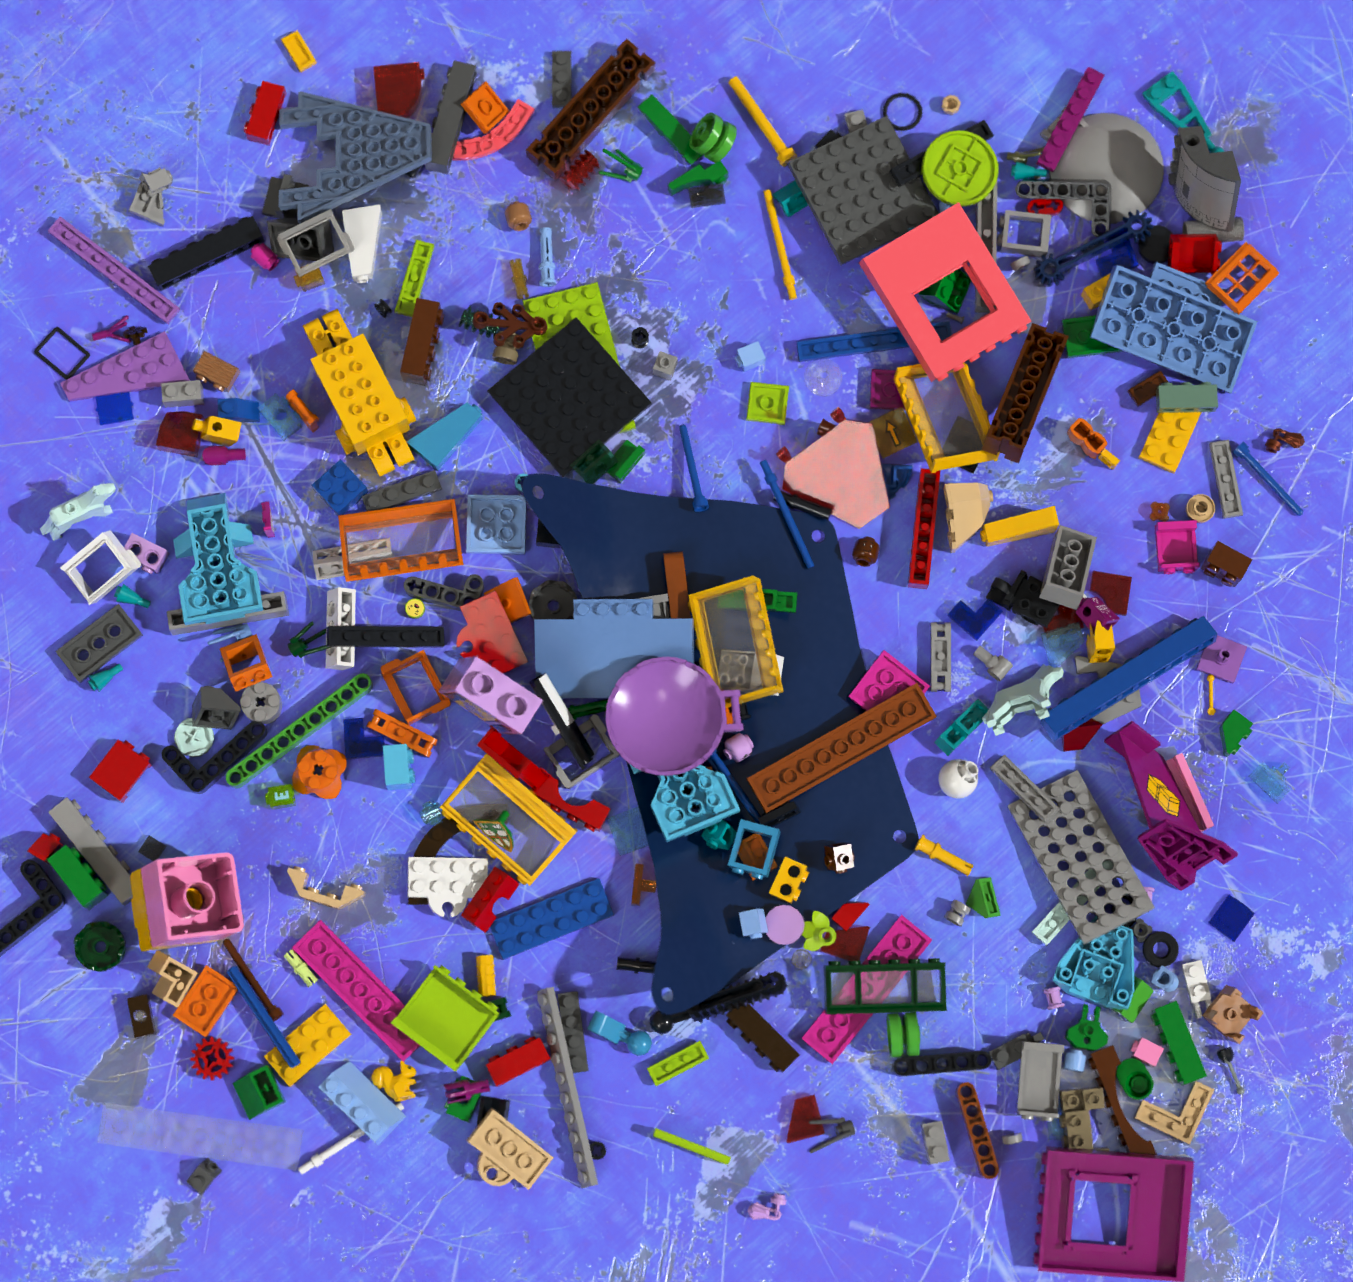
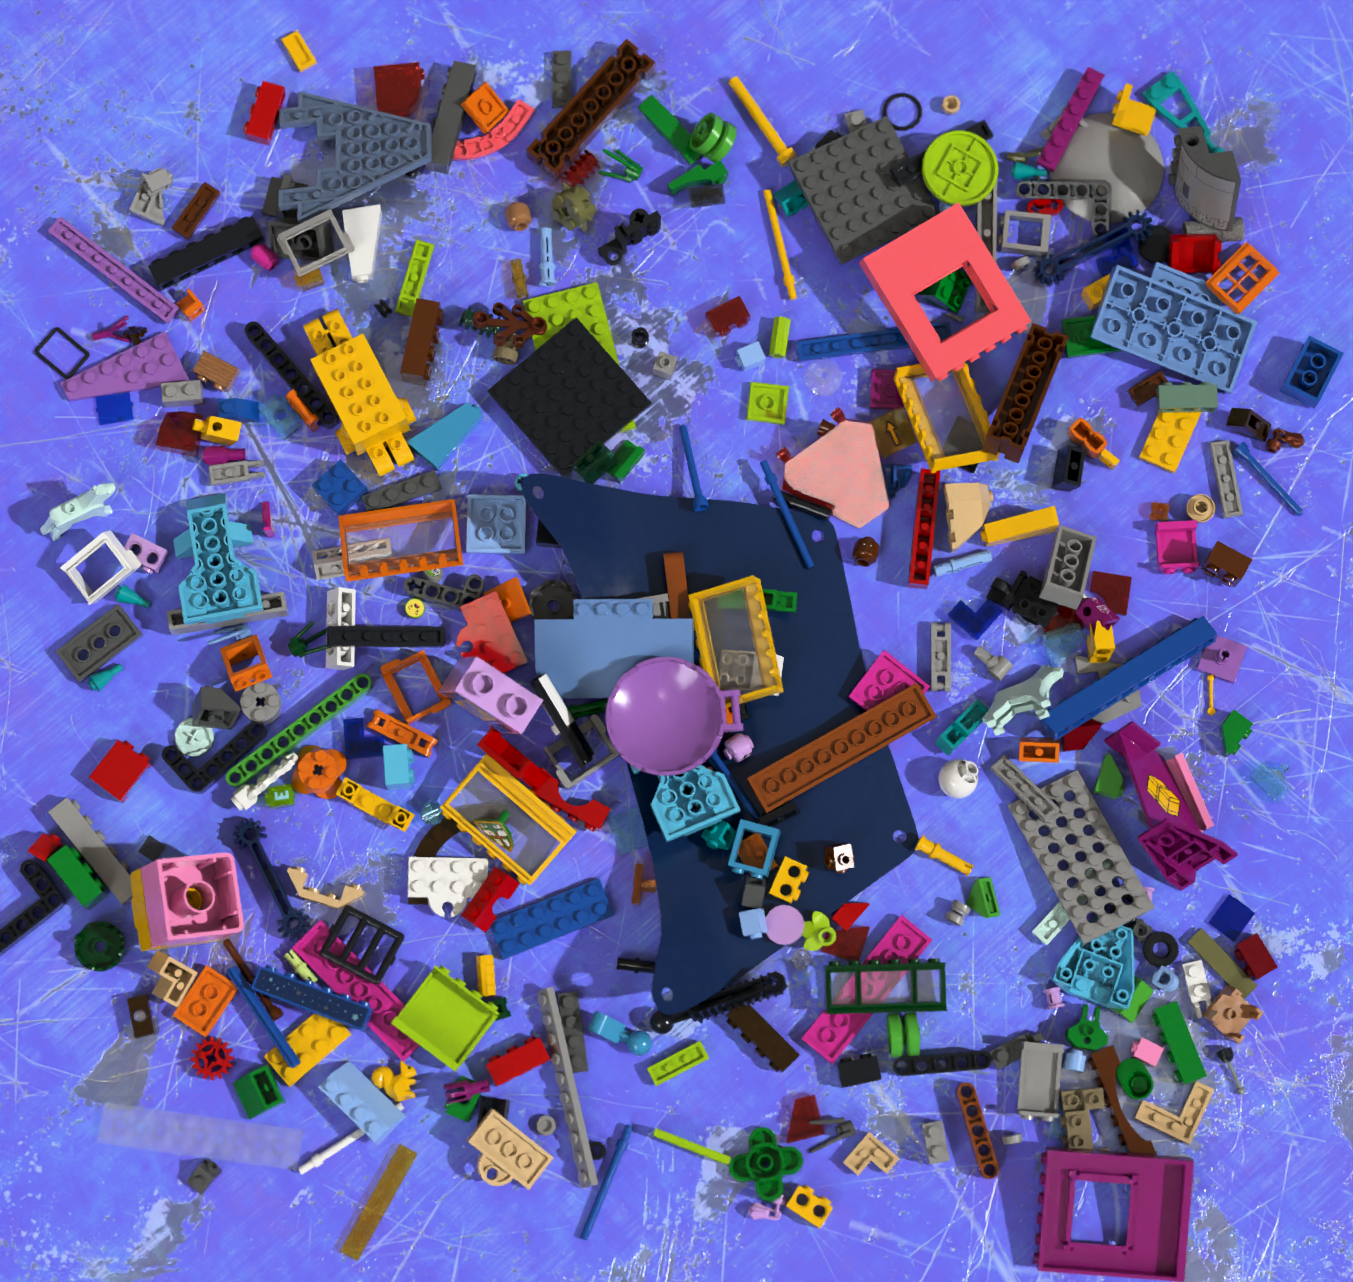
(191, 306): none -> orange panel
(196, 210): none -> reddish brown plate
(234, 472): none -> light grey hinge
(246, 795): none -> white sword
(271, 878): none -> dark blue arm
(286, 367): none -> black beam
(312, 999): none -> dark blue brick
(360, 969): none -> black bar
(374, 805): none -> yellow slope
(379, 1202): none -> clear yellow tile
(433, 575): none -> light grey tile
(545, 1125): none -> light grey tile
(573, 207): none -> olive brick
(621, 1145): none -> blue bar
(640, 226): none -> black plate
(727, 317): none -> clear red brick
(753, 892): none -> dark grey brick
(764, 1149): none -> green plant
(779, 337): none -> lime axle
(806, 1210): none -> yellow brick
(858, 1071): none -> black brick
(870, 1150): none -> tan plate
(958, 564): none -> light blue pin
(1038, 749): none -> orange brick
(1068, 468): none -> black brick
(1109, 779): none -> bright green slope
(1132, 114): none -> yellow bracket
(1221, 962): none -> olive tile
(1248, 424): none -> dark brown slope
(1255, 957): none -> dark red brick
(1311, 372): none -> blue brick

